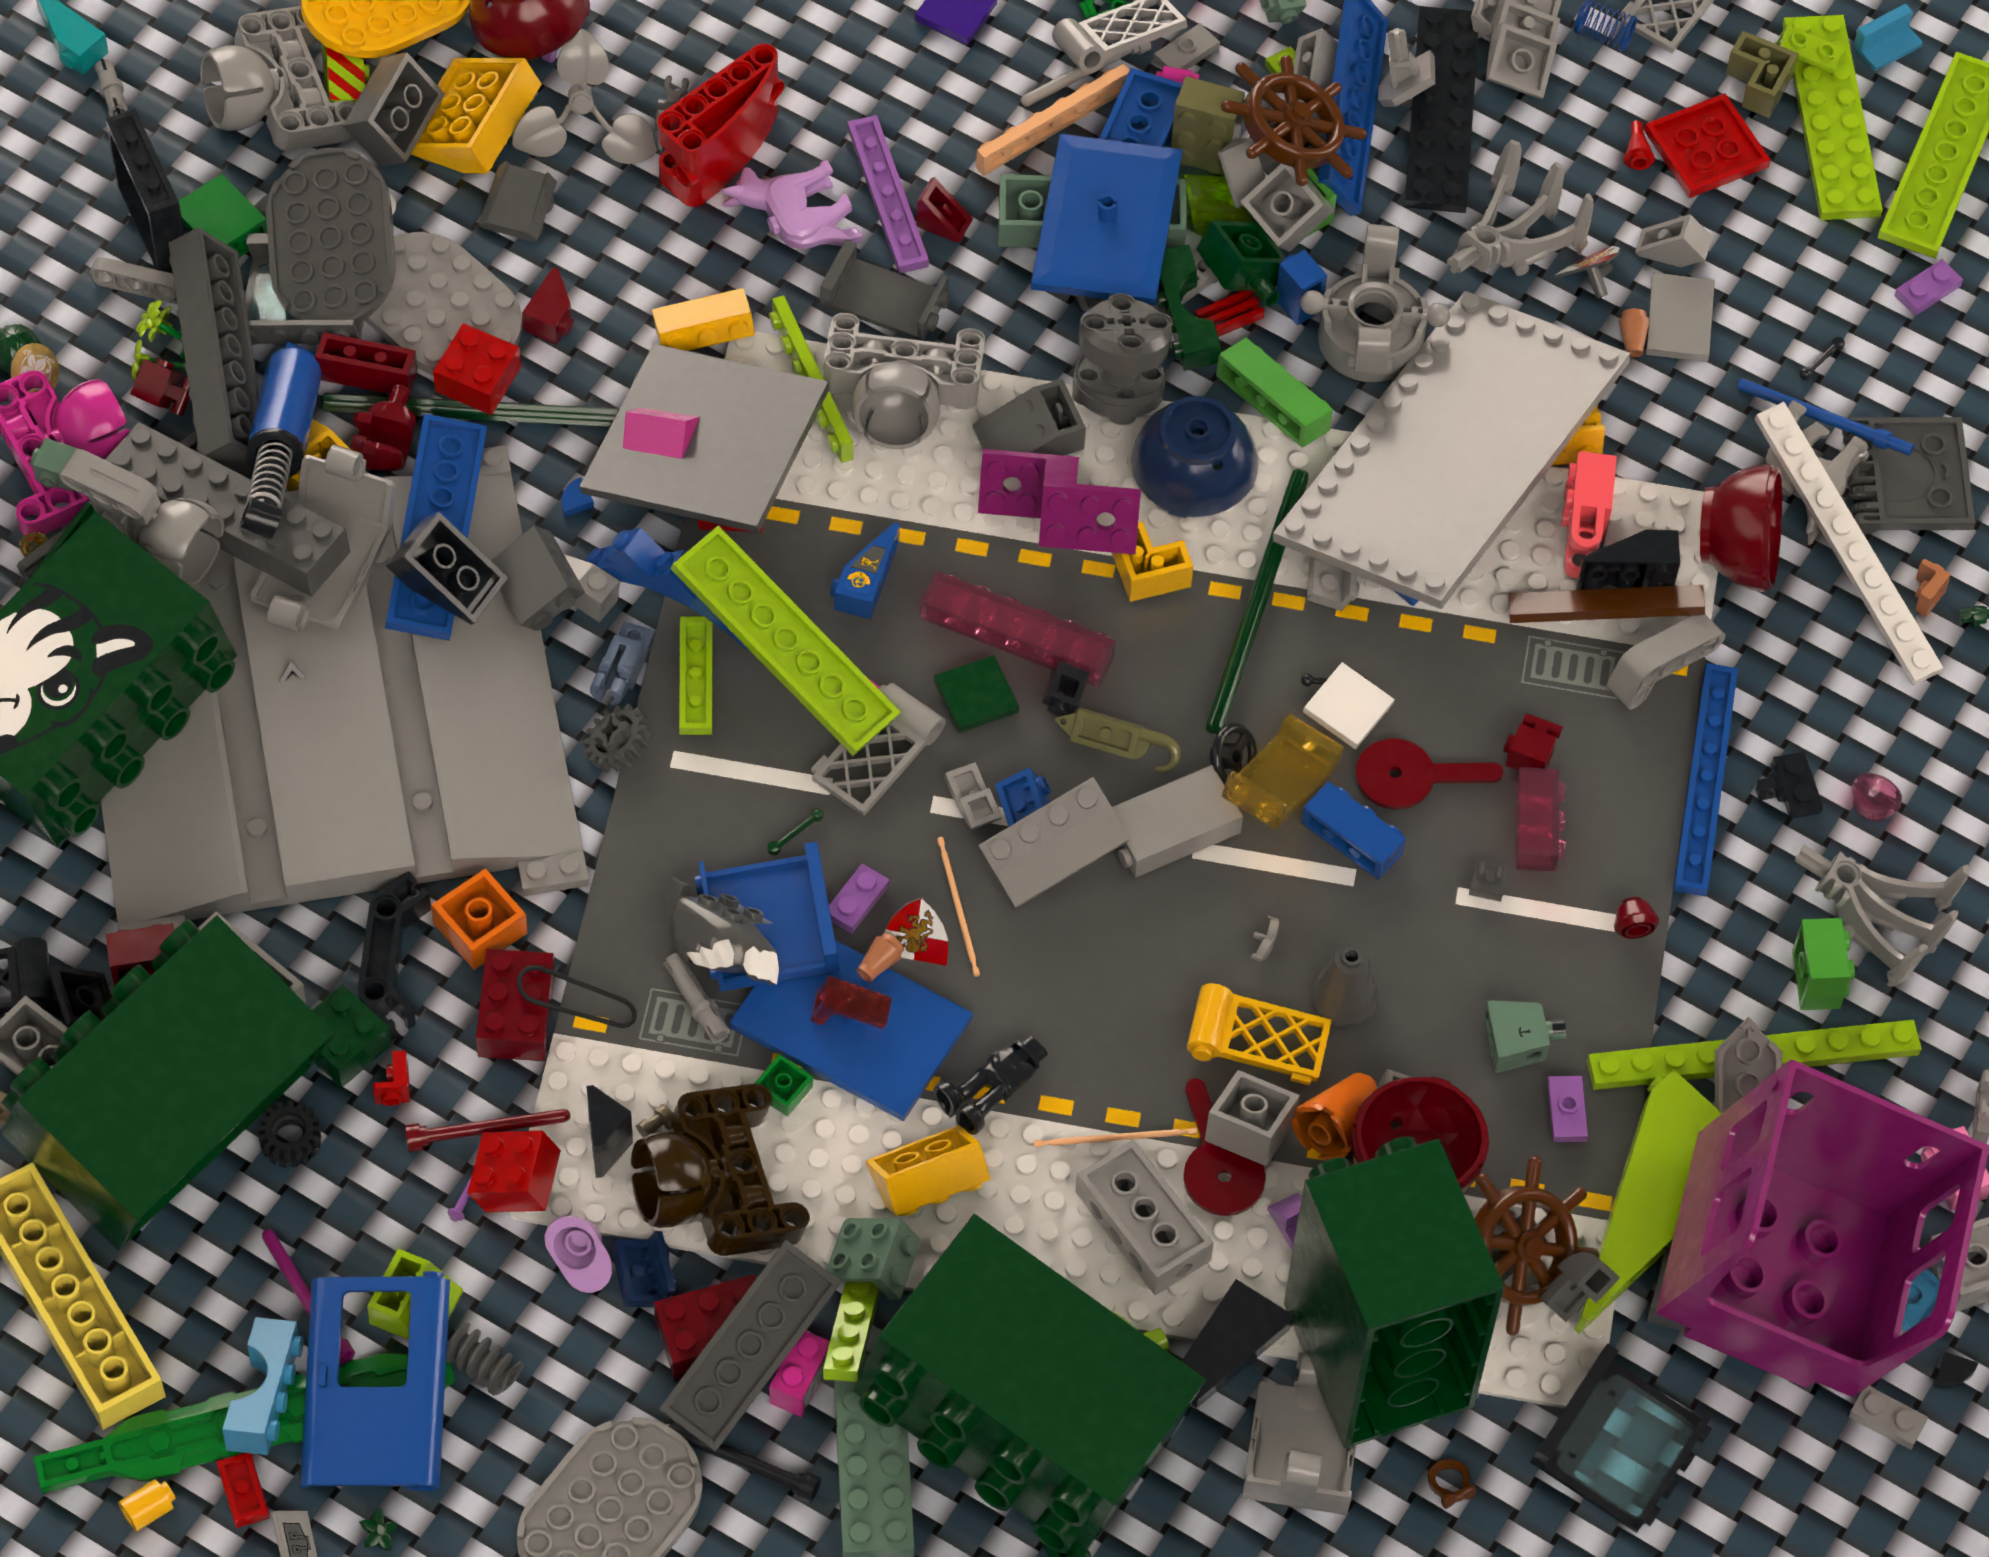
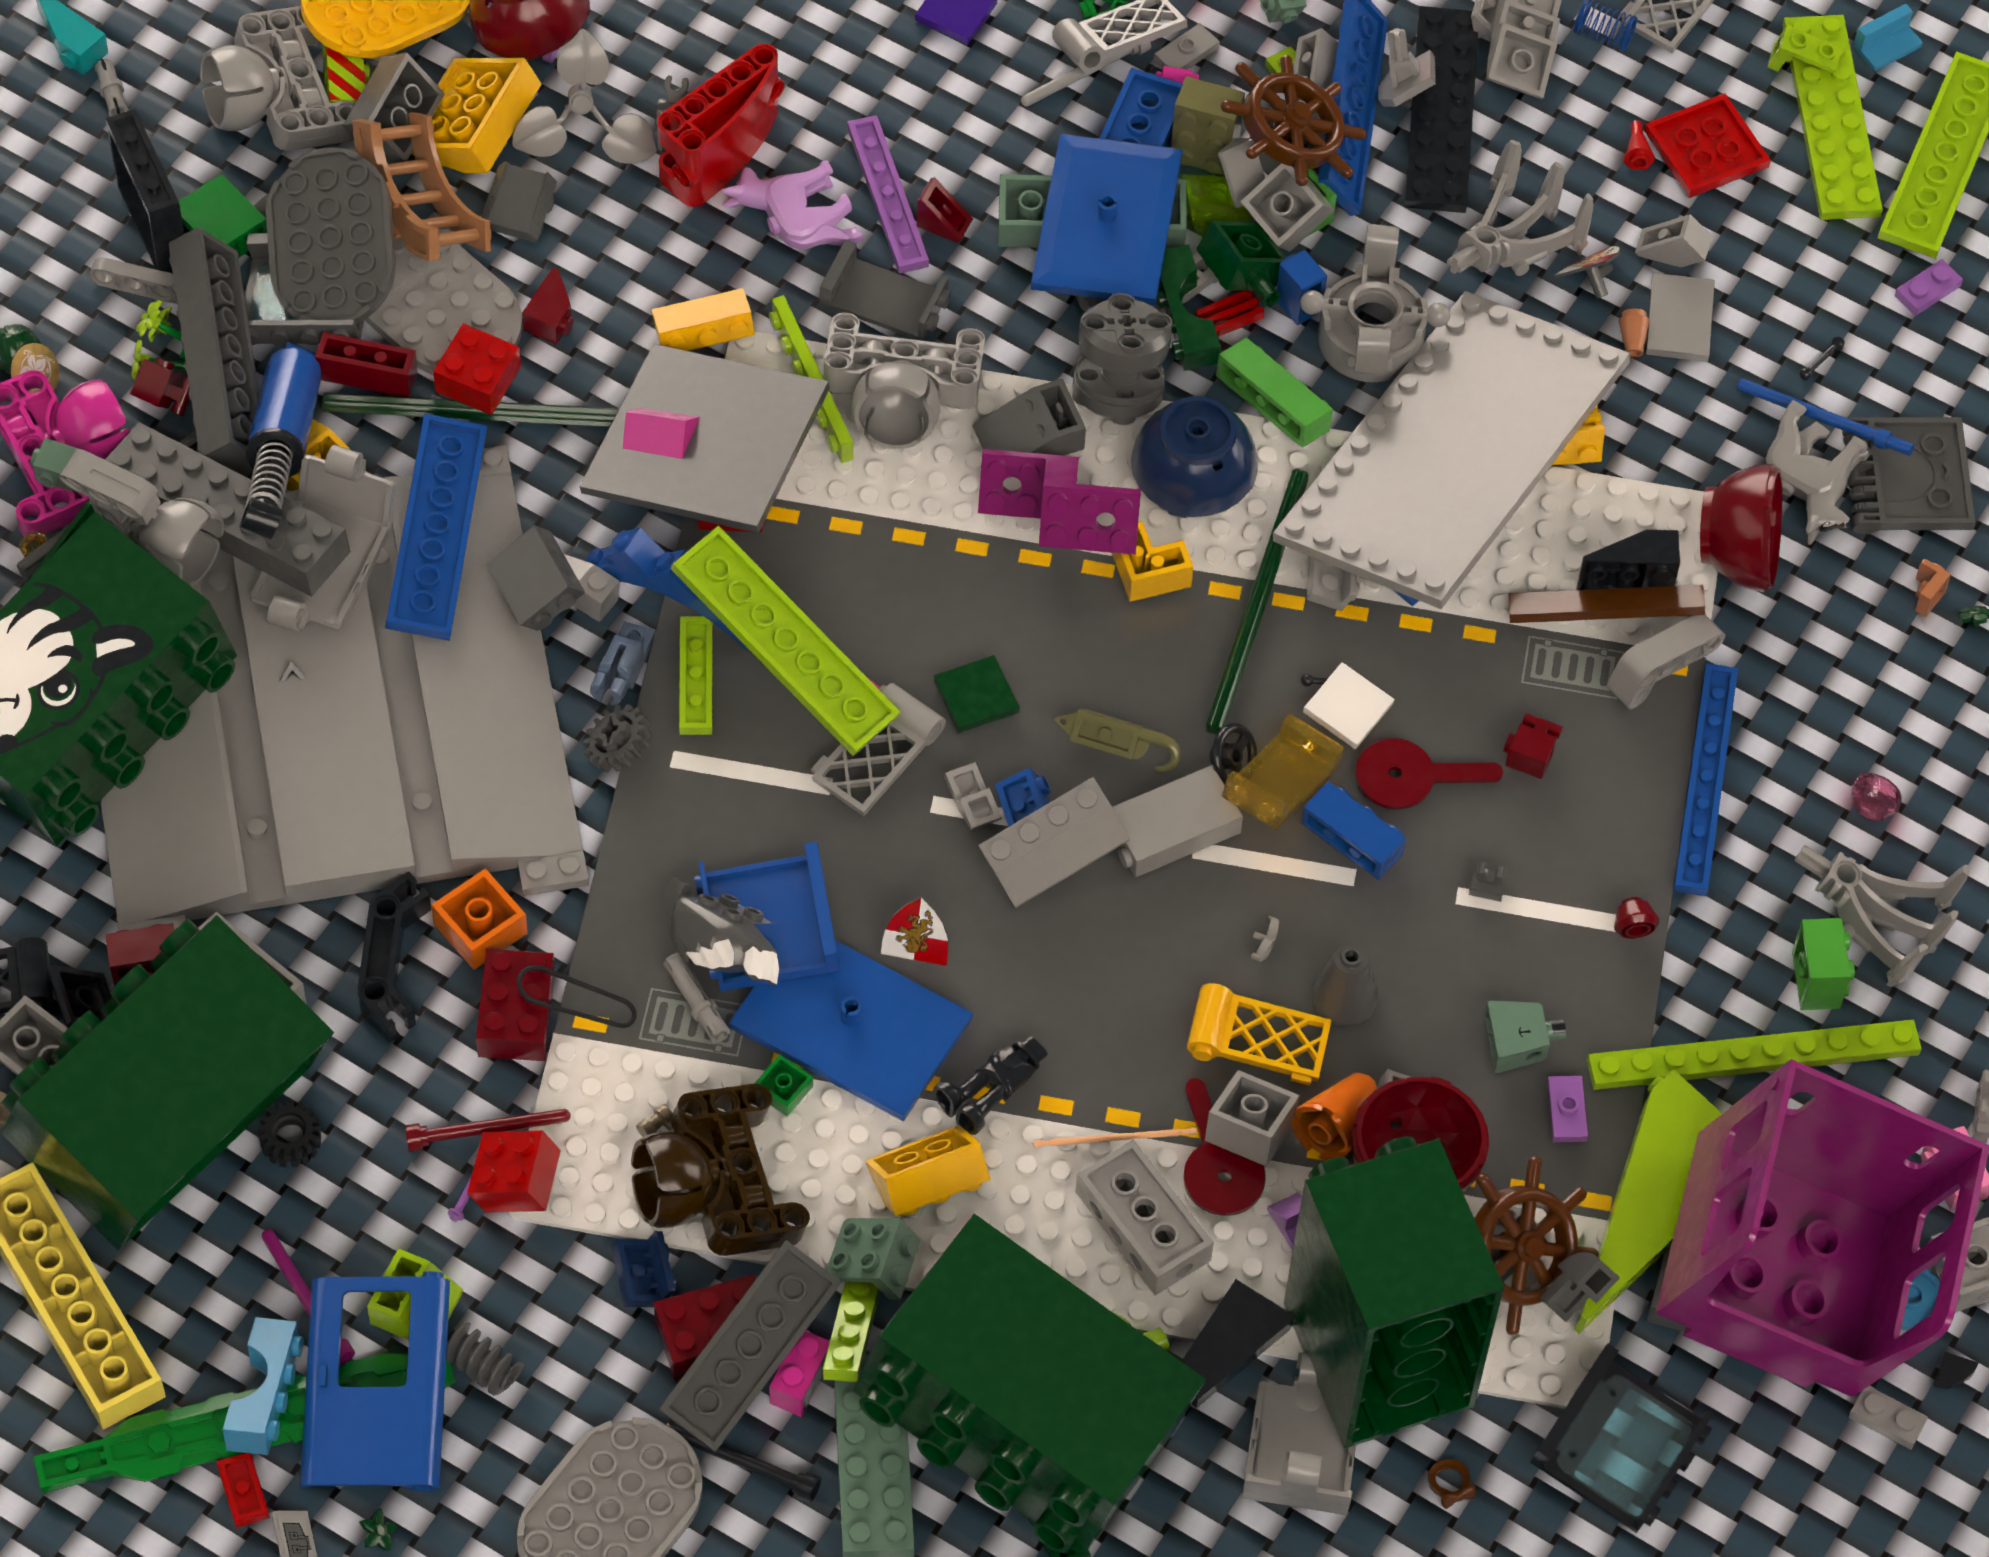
(147, 1504): yellow brick -> none
(356, 1039): dark green brick -> none
(385, 432): dark red piece -> none
(397, 1086): red bracket -> none
(422, 235): none -> medium nougat fence
(447, 568): black slope -> none
(574, 501): blue tile -> none
(579, 1253): lavender piece -> none
(609, 1129): black slope -> none
(774, 847): dark green hinge -> none
(850, 1001): clear red bracket -> none
(857, 898): medium lavender plate -> none
(865, 575): blue slope -> none
(881, 955): nougat cone -> none
(958, 906): light nougat piece -> none
(1015, 627): clear pink brick -> none
(1051, 120): light nougat plate -> none
(1071, 682): black brick -> none
(1539, 819): clear pink brick -> none
(1587, 505): coral brick -> none
(1743, 1063): light grey tile -> none
(1765, 69): olive brick -> none
(1791, 784): black hinge -> none
(1848, 543): white plate -> none

